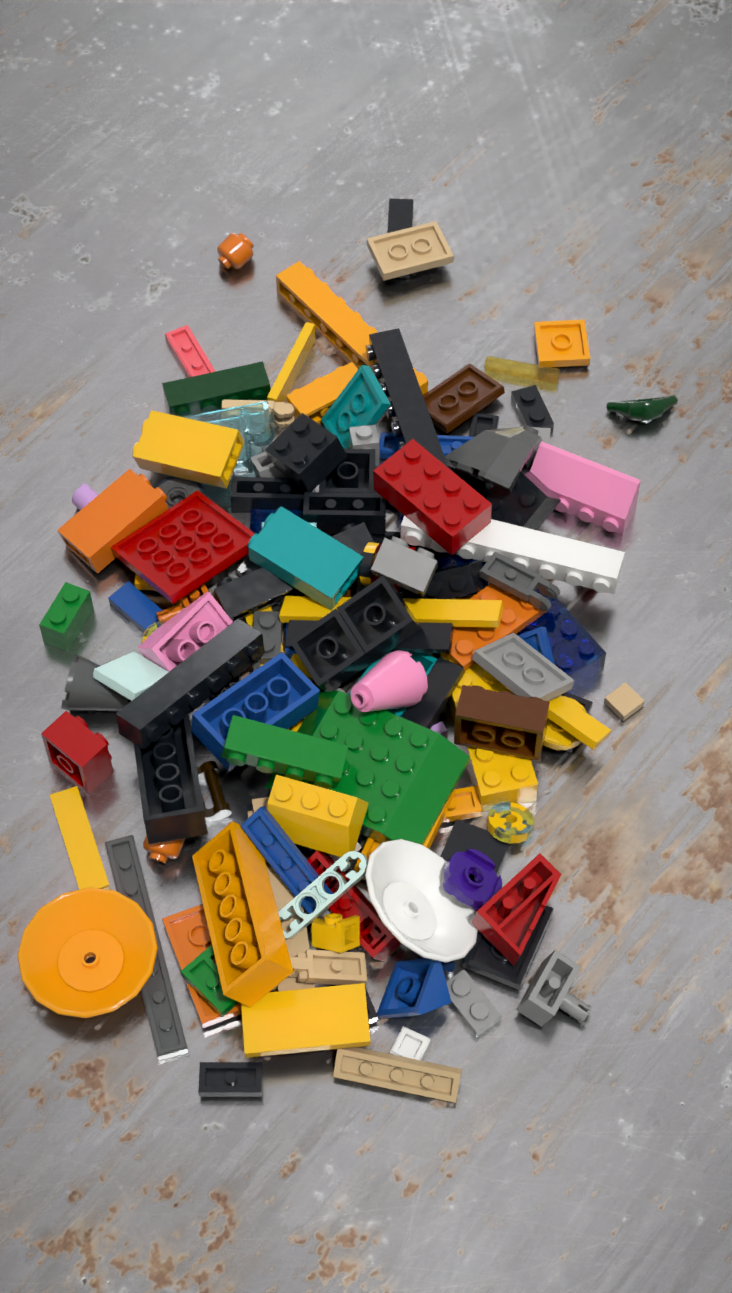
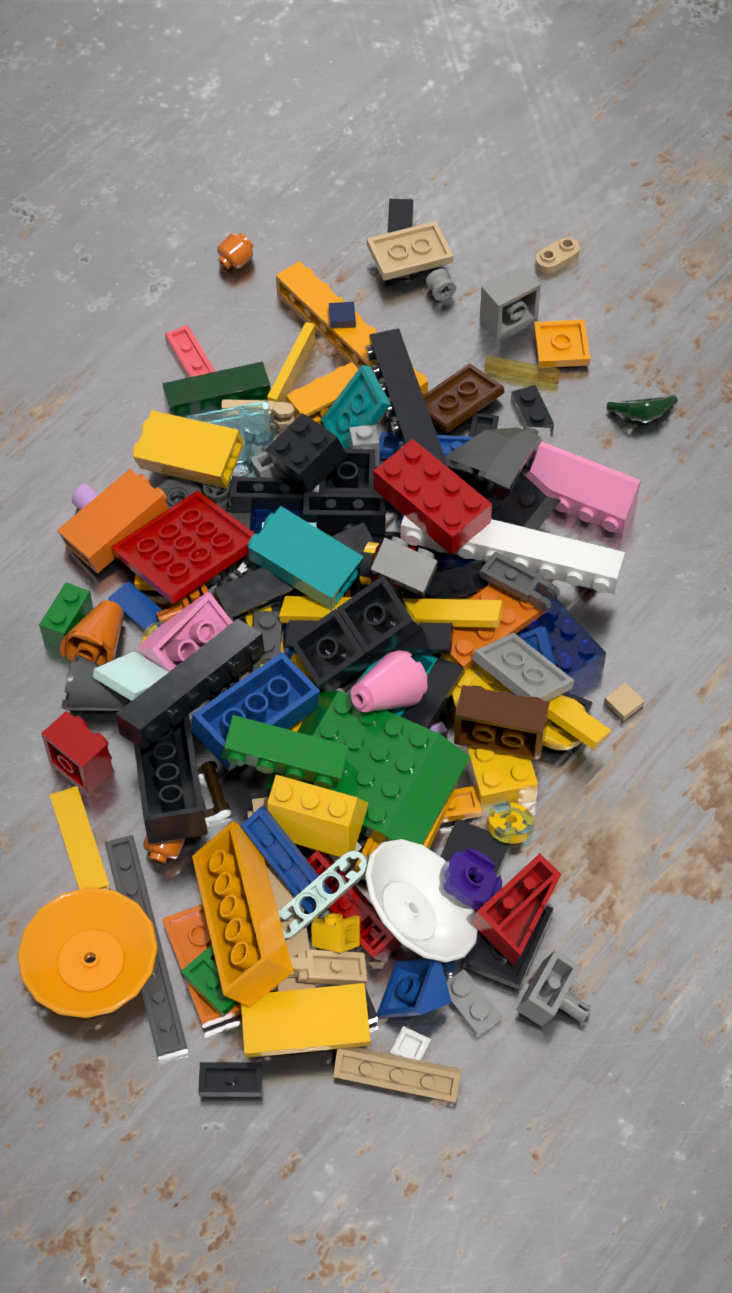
(95, 634): none -> orange cone
(221, 500): none -> dark grey wheel
(342, 315): none -> dark blue tile
(440, 284): none -> light grey wheel
(509, 302): none -> light grey brick
(559, 253): none -> tan plate

